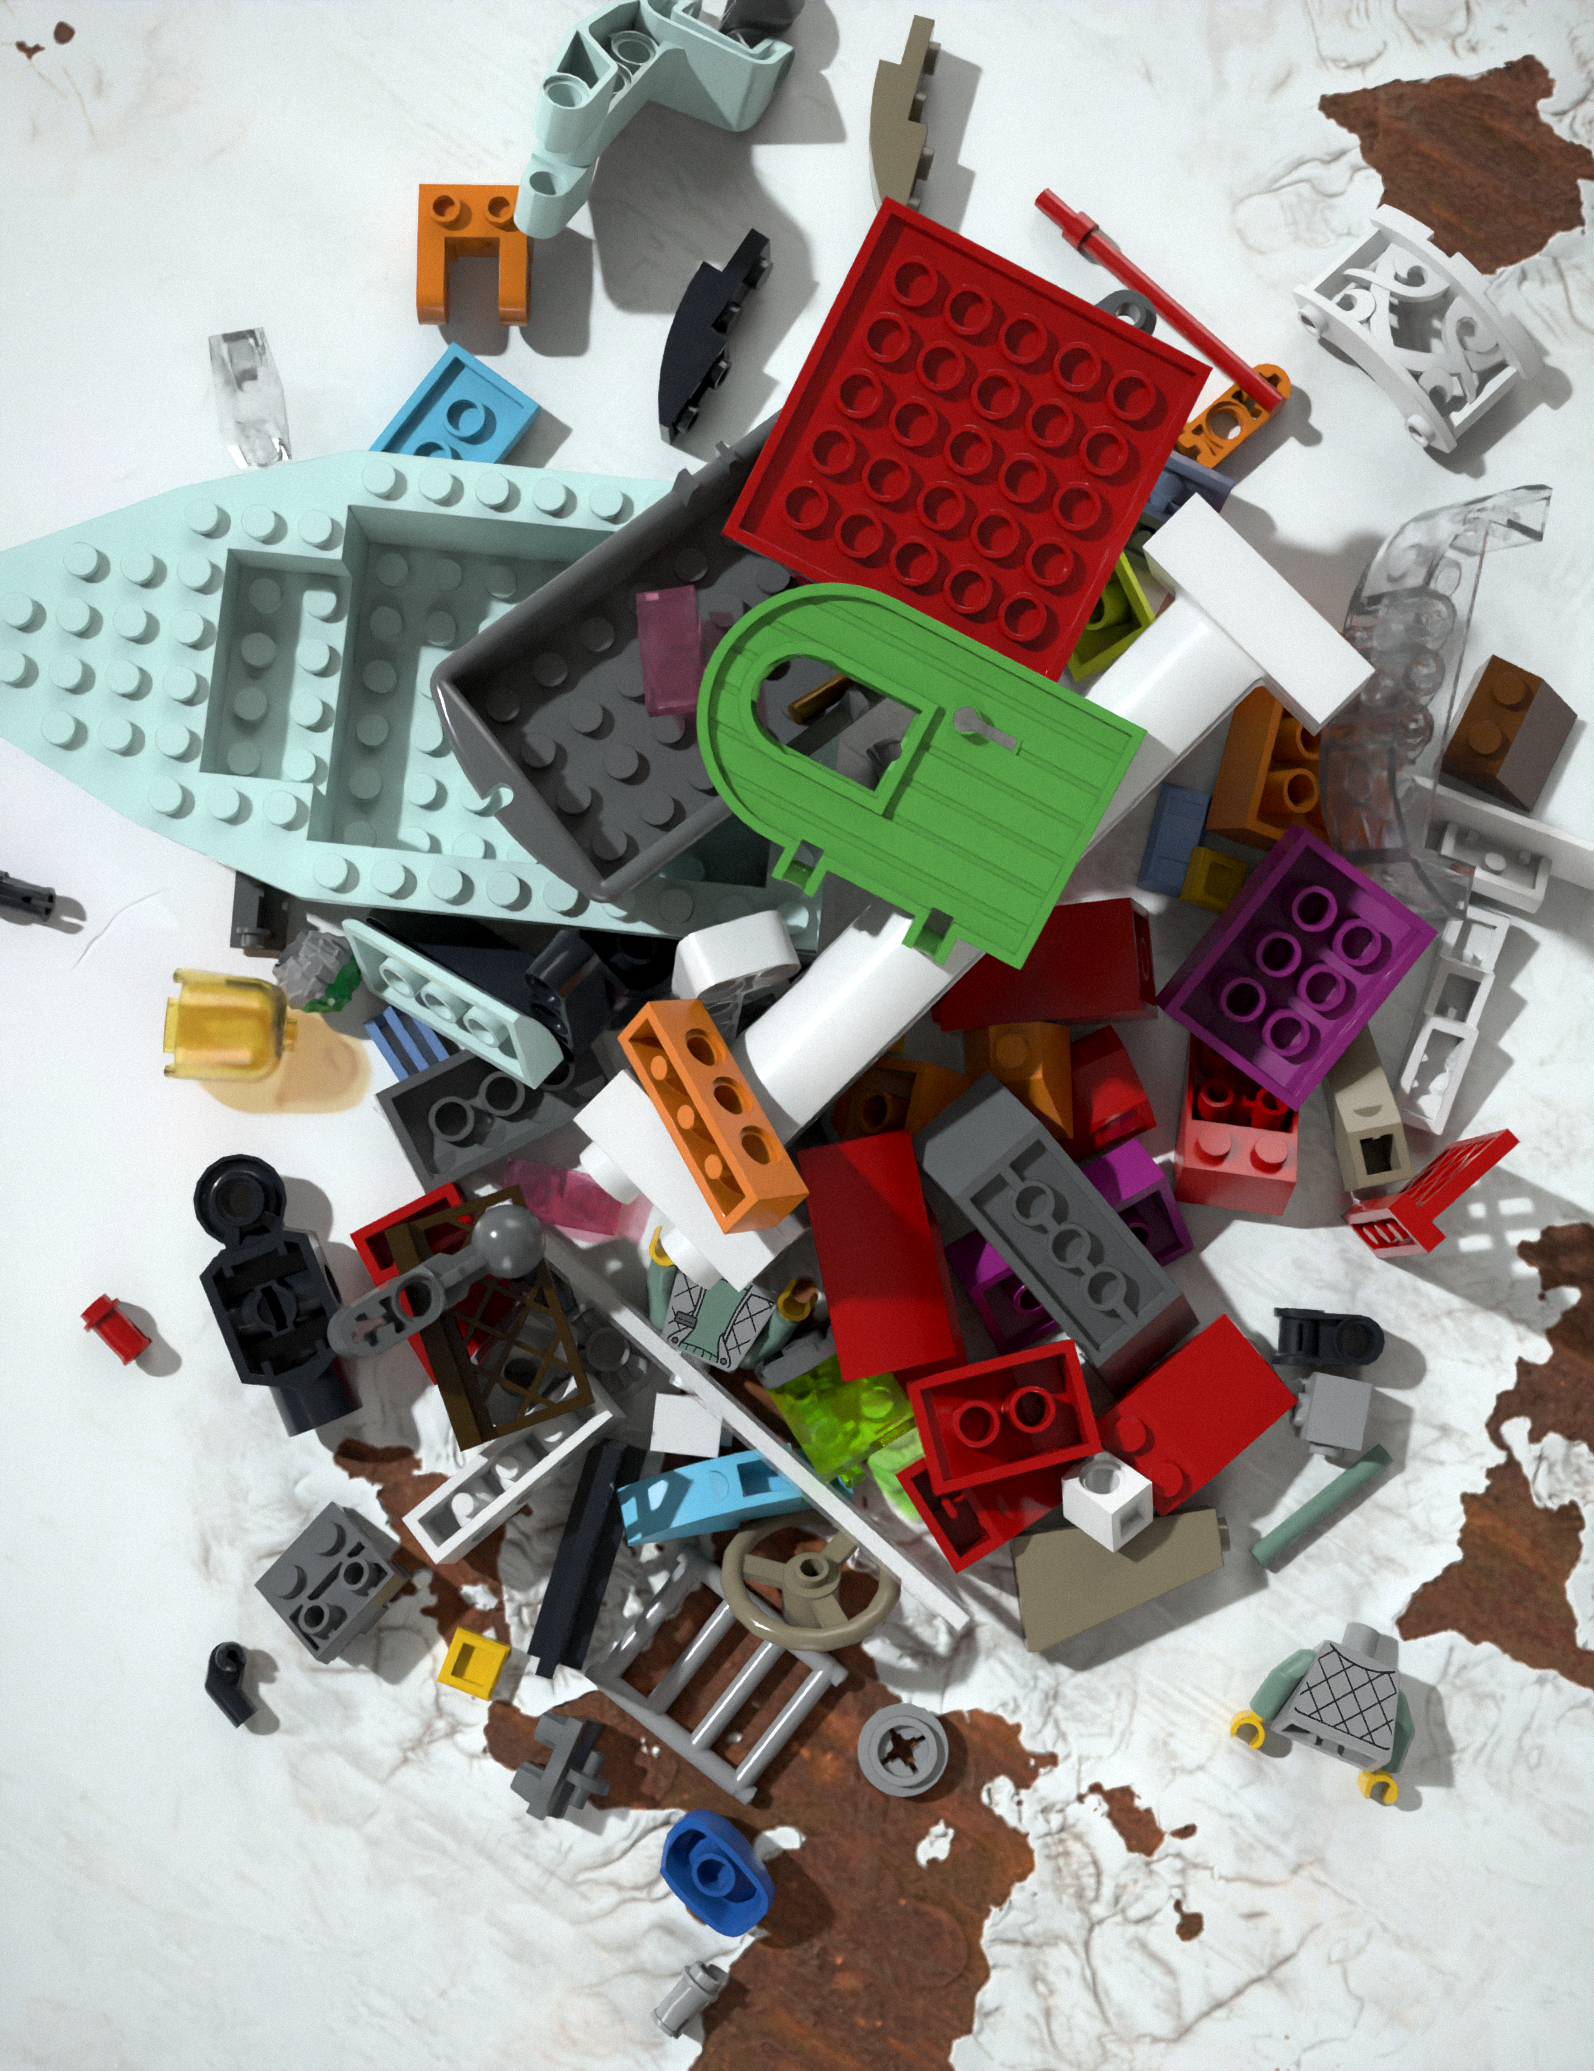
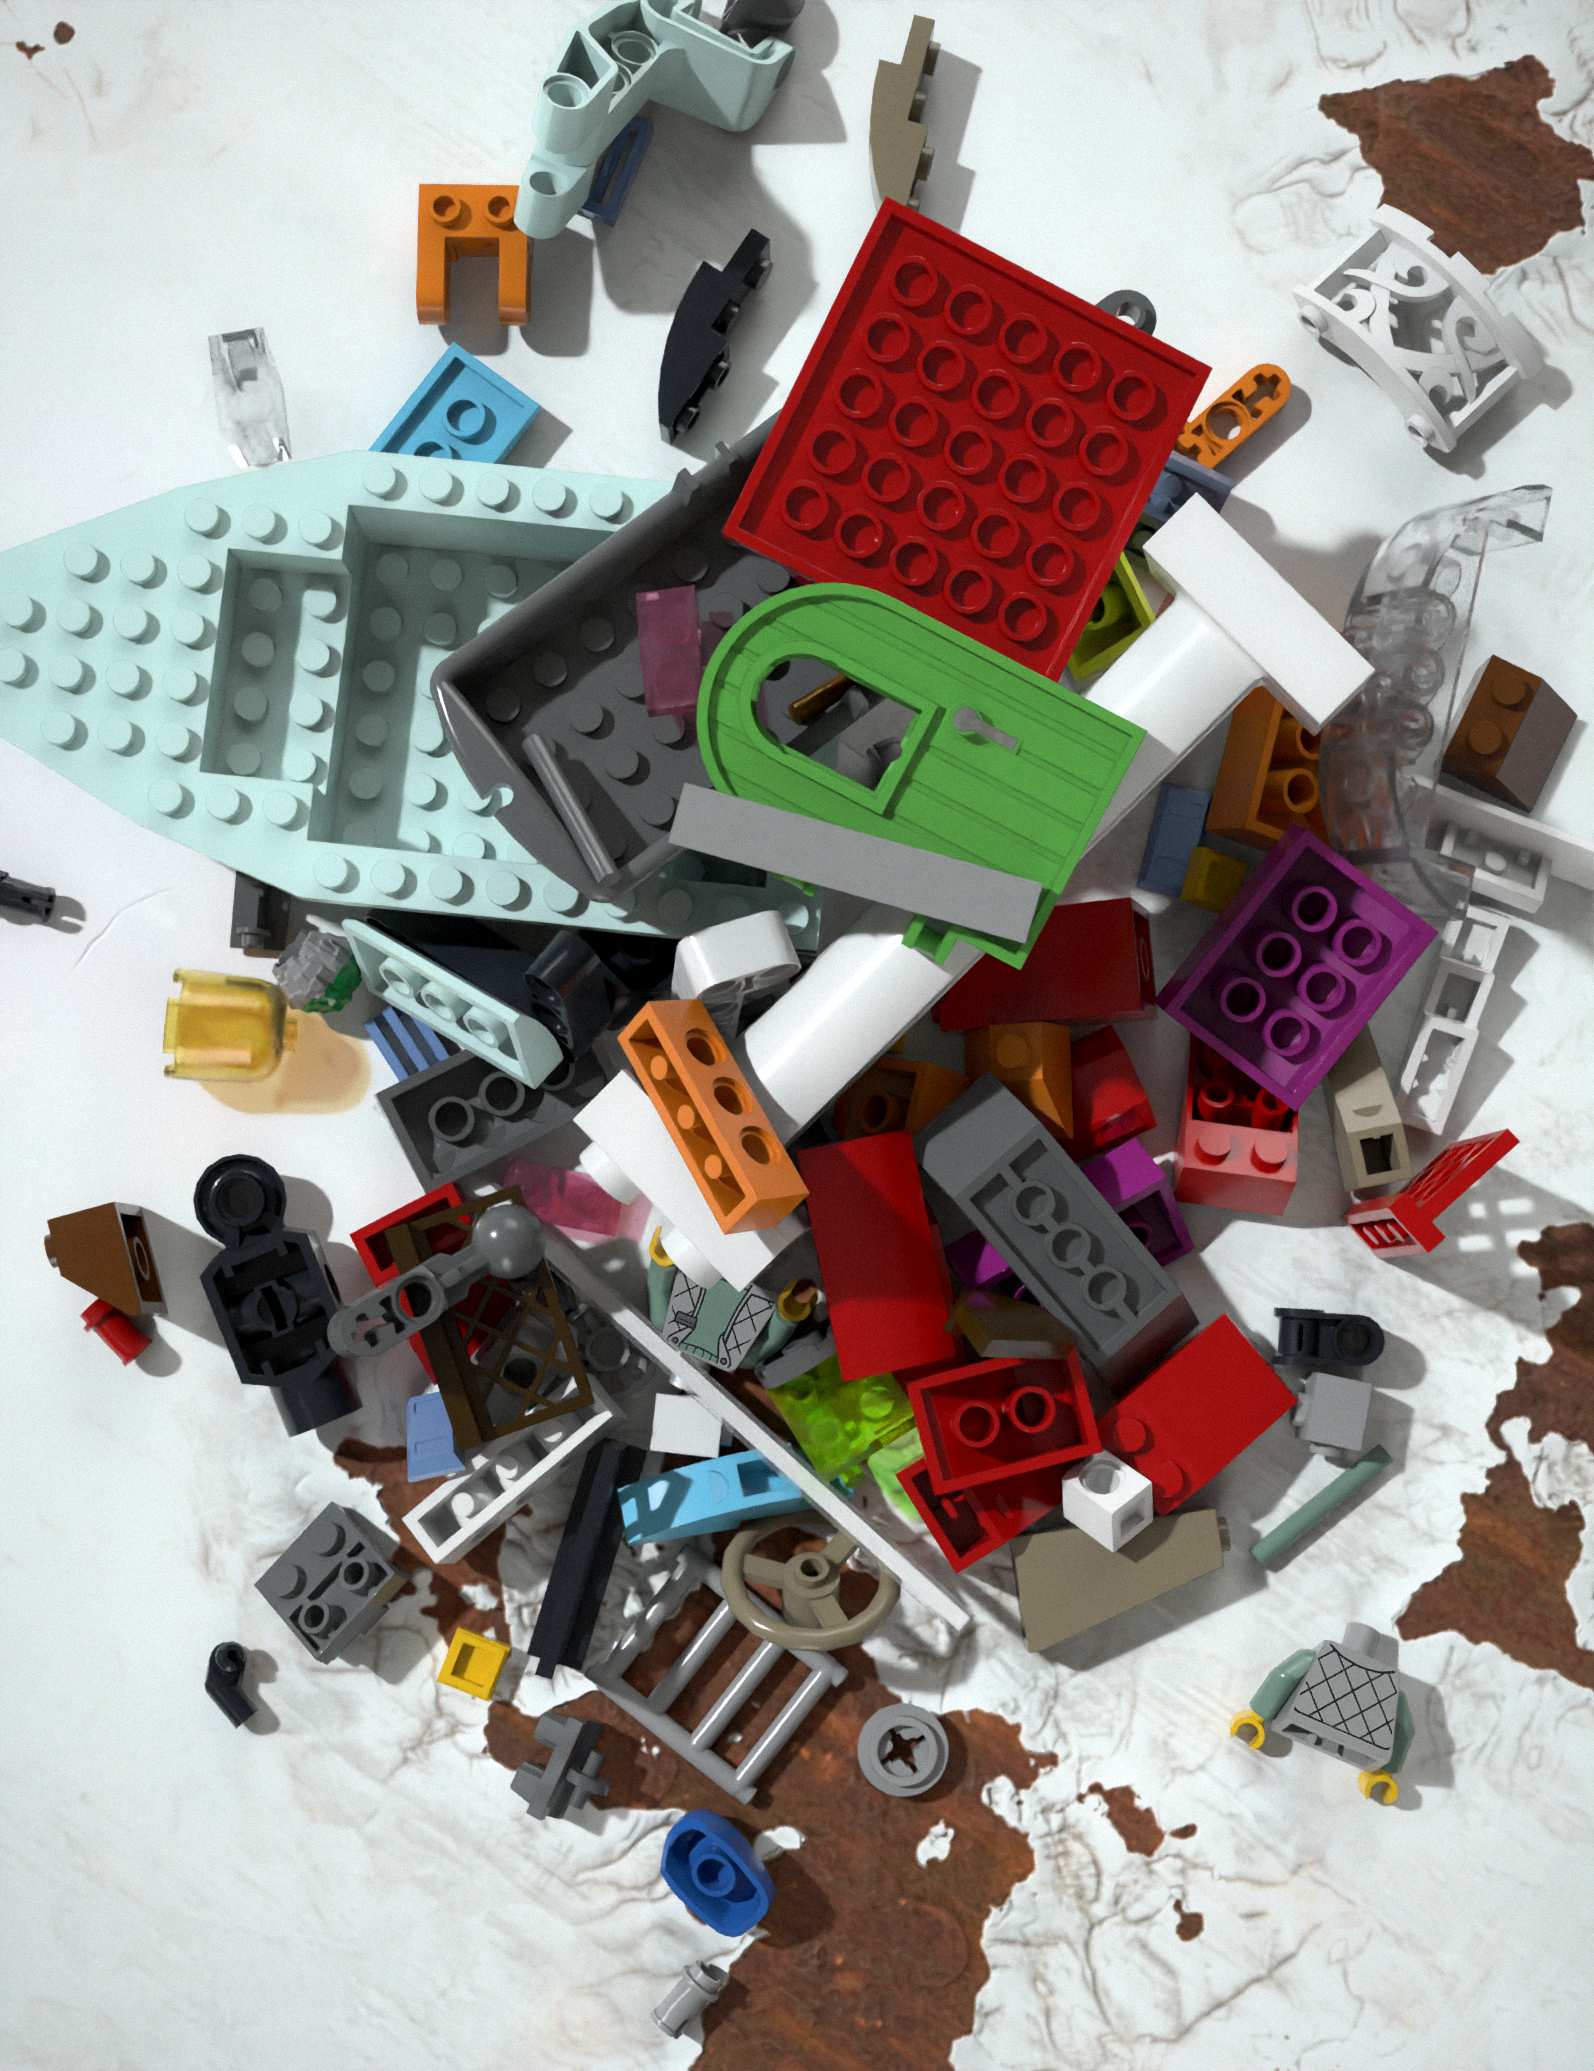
(108, 1256): none -> reddish brown slope
(431, 1439): none -> medium blue tile
(571, 811): none -> dark grey bar
(610, 213): none -> medium blue tile
(855, 862): none -> light grey tile
(1008, 1326): none -> dark brown slope
(1083, 233): red bar -> none

